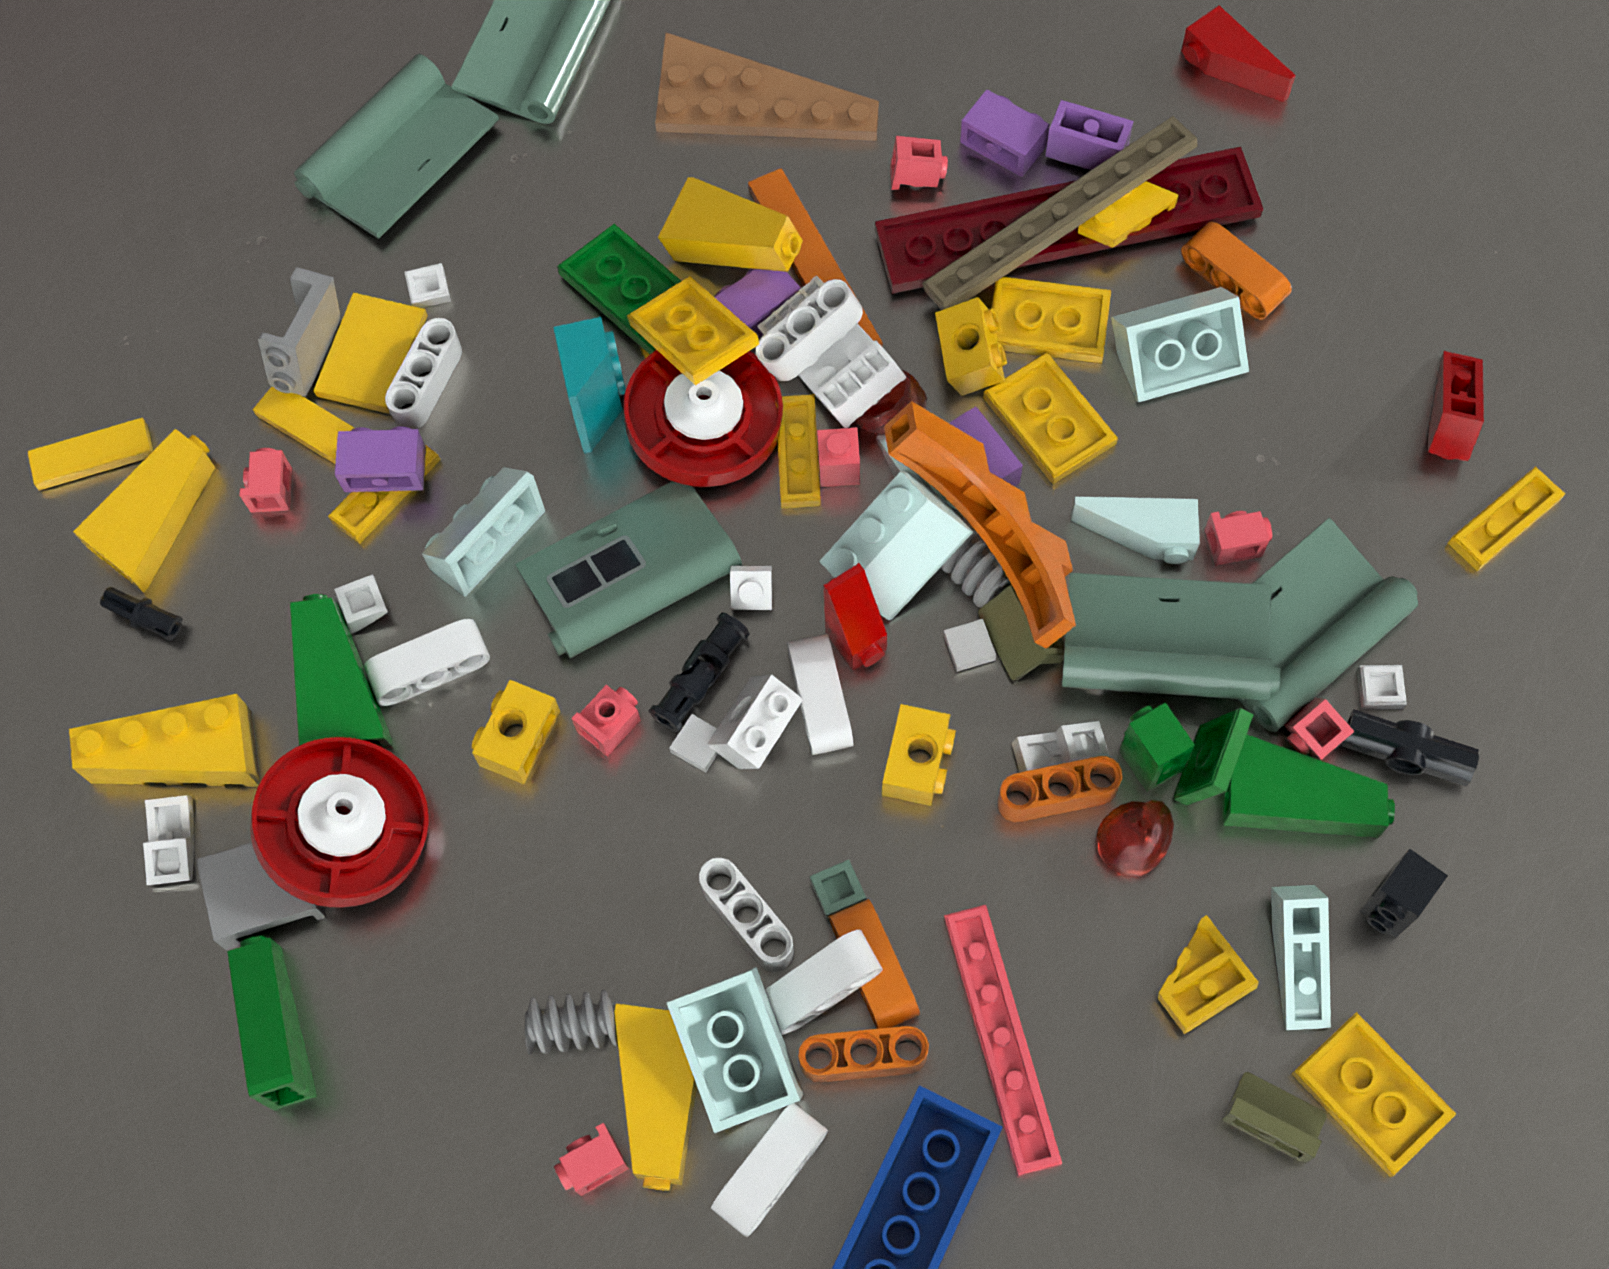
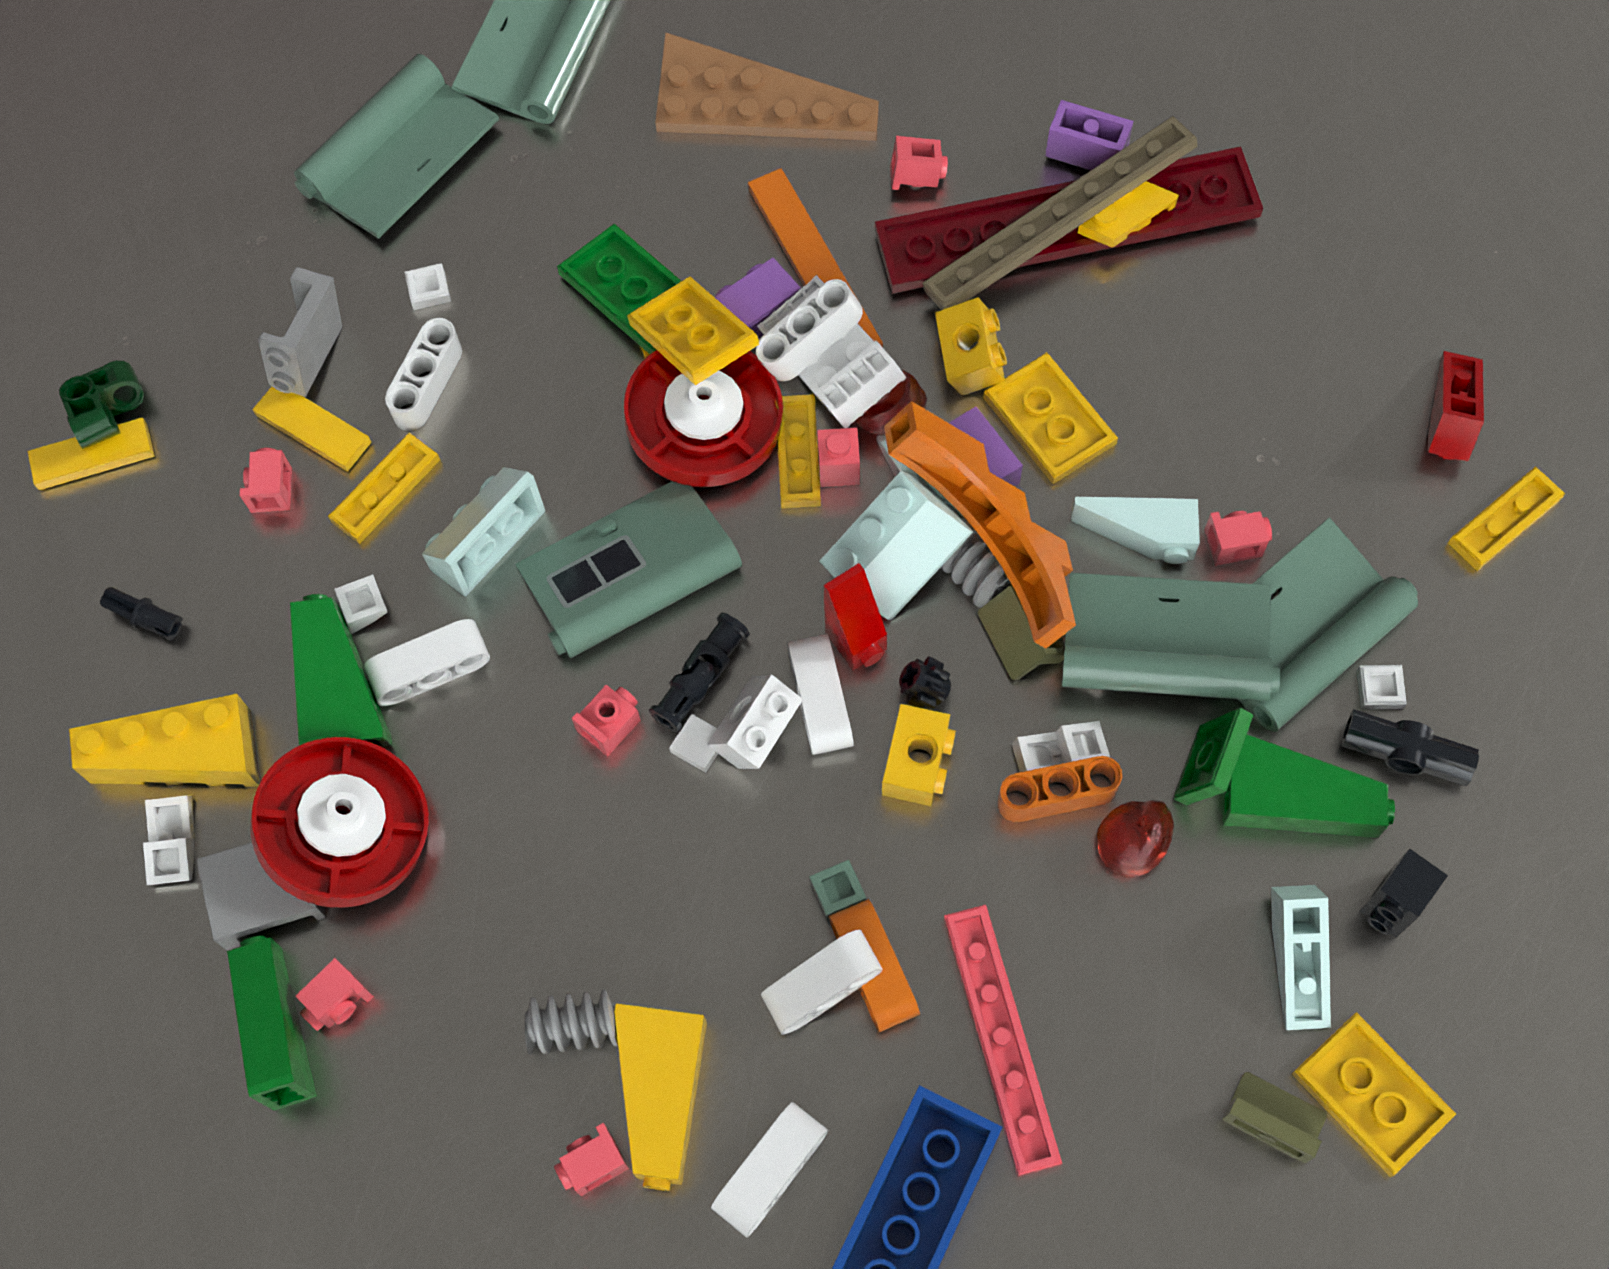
(98, 397): none -> dark green piece
(148, 509): yellow slope -> none
(331, 996): none -> coral brick
(368, 351): yellow tile -> none
(380, 460): medium lavender brick -> none
(516, 754): yellow brick -> none
(591, 377): teal slope -> none
(728, 230): yellow slope -> none
(735, 1050): light aqua slope -> none
(740, 895): white beam -> none
(751, 587): white plate -> none
(881, 1040): orange beam -> none
(925, 683): none -> black gear
(969, 645): white tile -> none
(1004, 133): medium lavender brick -> none
(1051, 319): yellow tile -> none
(1155, 746): green brick -> none
(1181, 343): light aqua slope -> none
(1205, 978): yellow wing -> none
(1233, 55): red slope -> none
(1237, 268): orange beam -> none
(1317, 729): coral brick -> none

